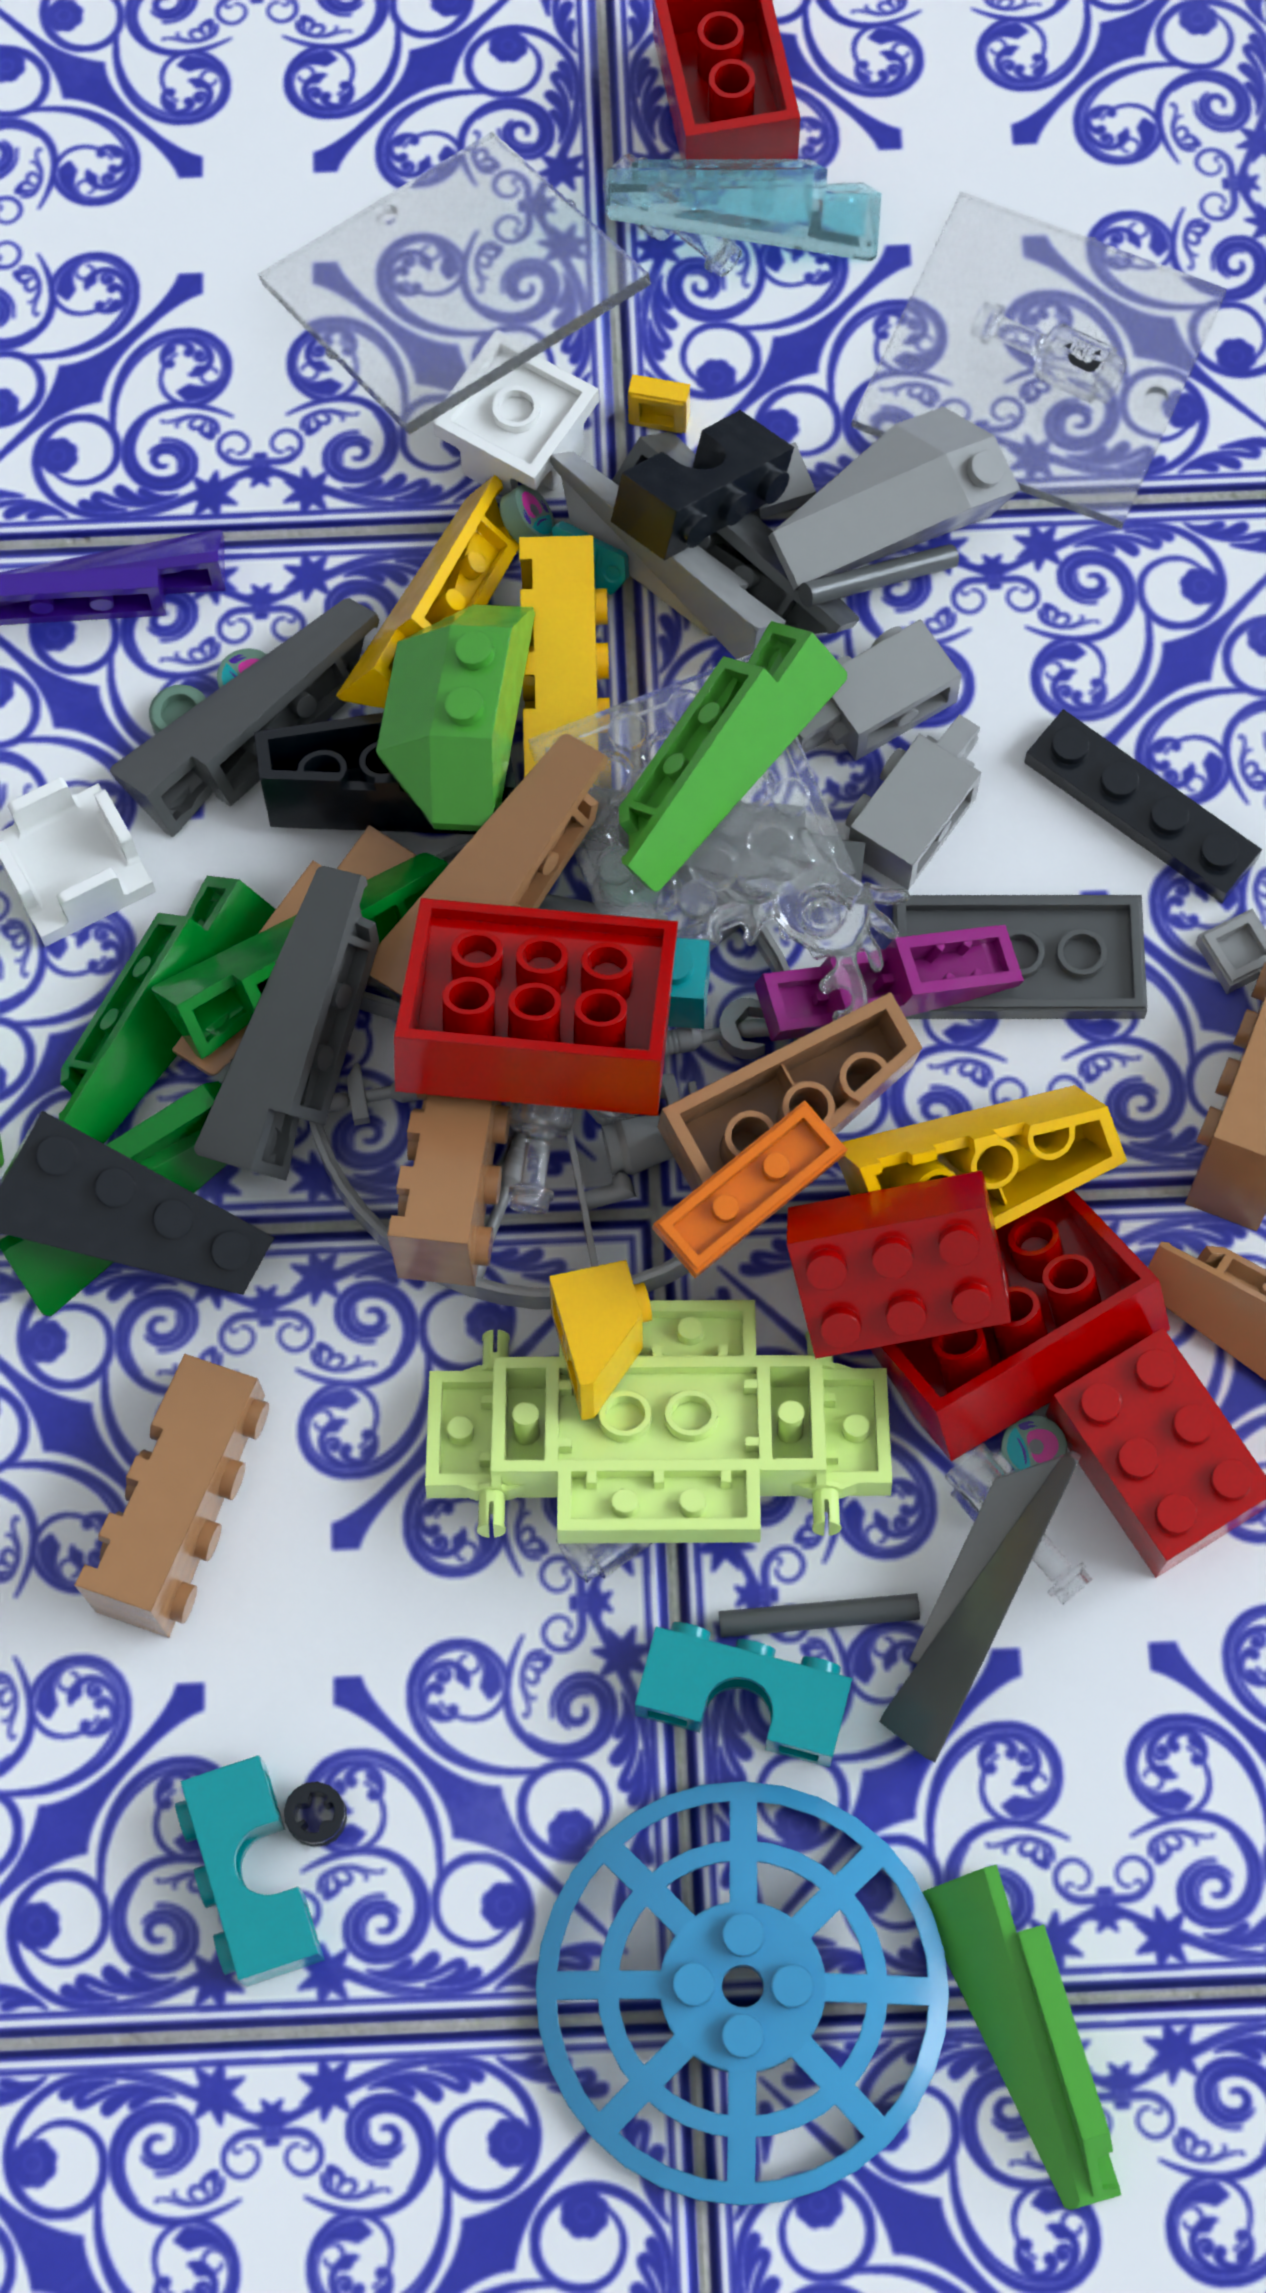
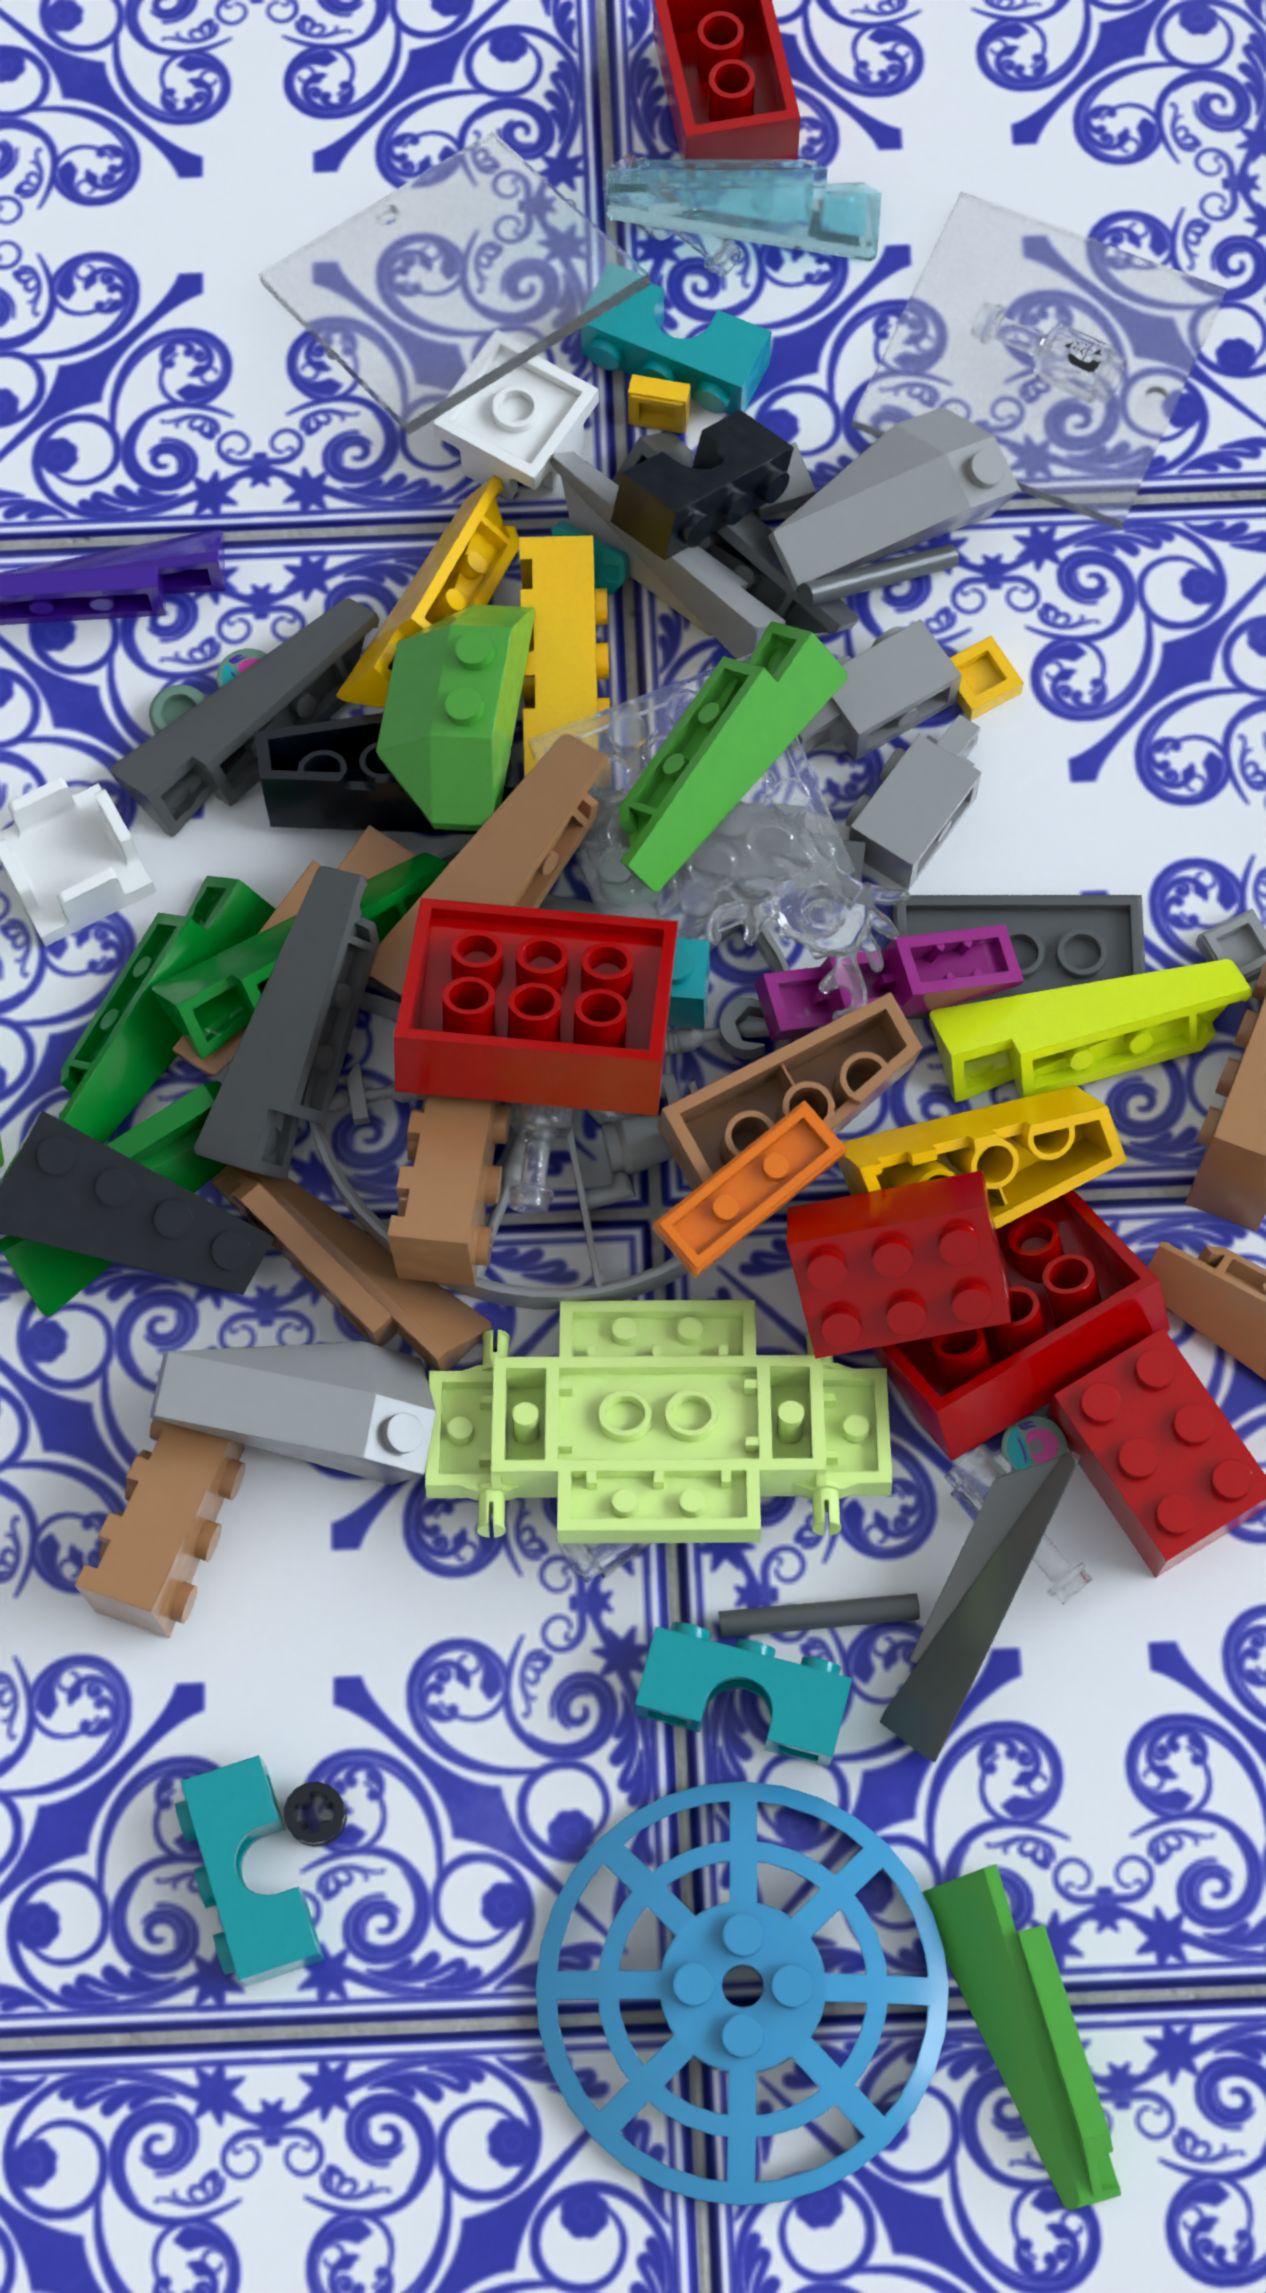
(314, 1402): none -> light grey wedge
(354, 1270): none -> medium nougat wedge
(526, 513): sand green tile -> none
(598, 1328): yellow slope -> none
(718, 364): none -> teal arch
(986, 678): none -> yellow tile
(1083, 1029): none -> neon yellow wedge
(1142, 806): black plate -> none

